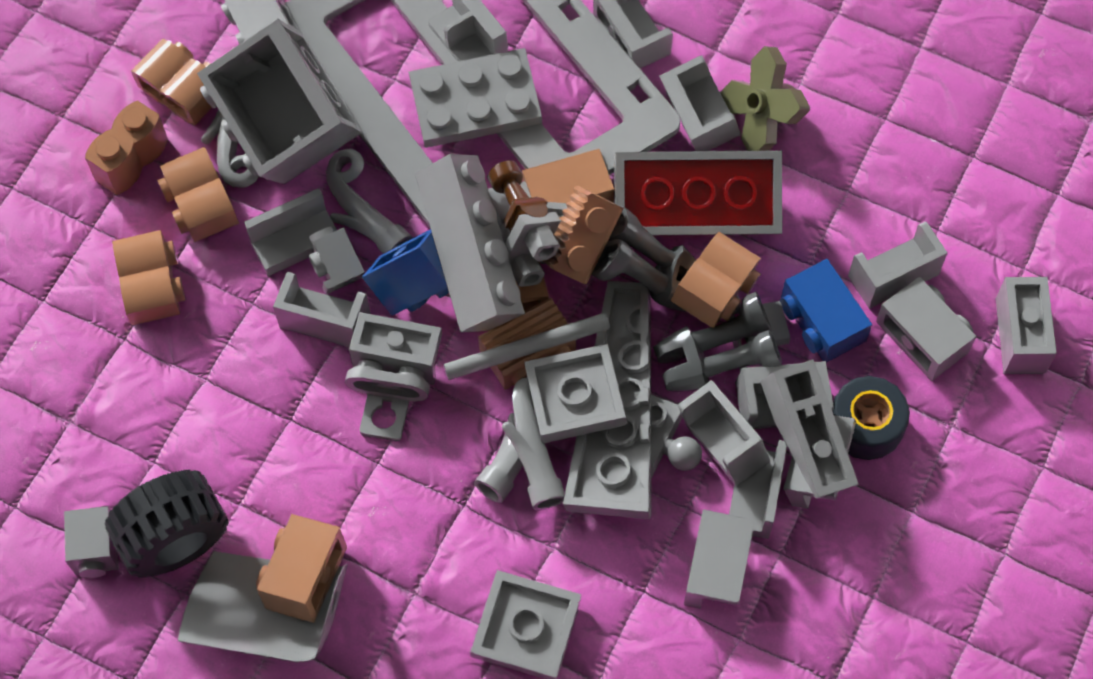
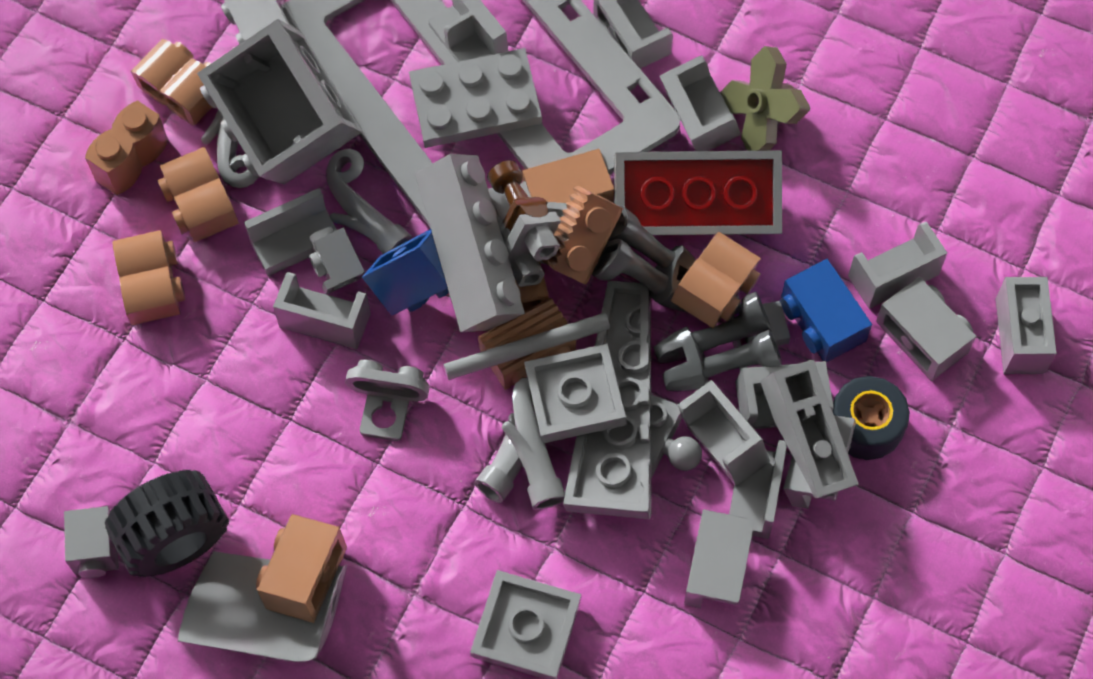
(395, 344): light grey panel -> none

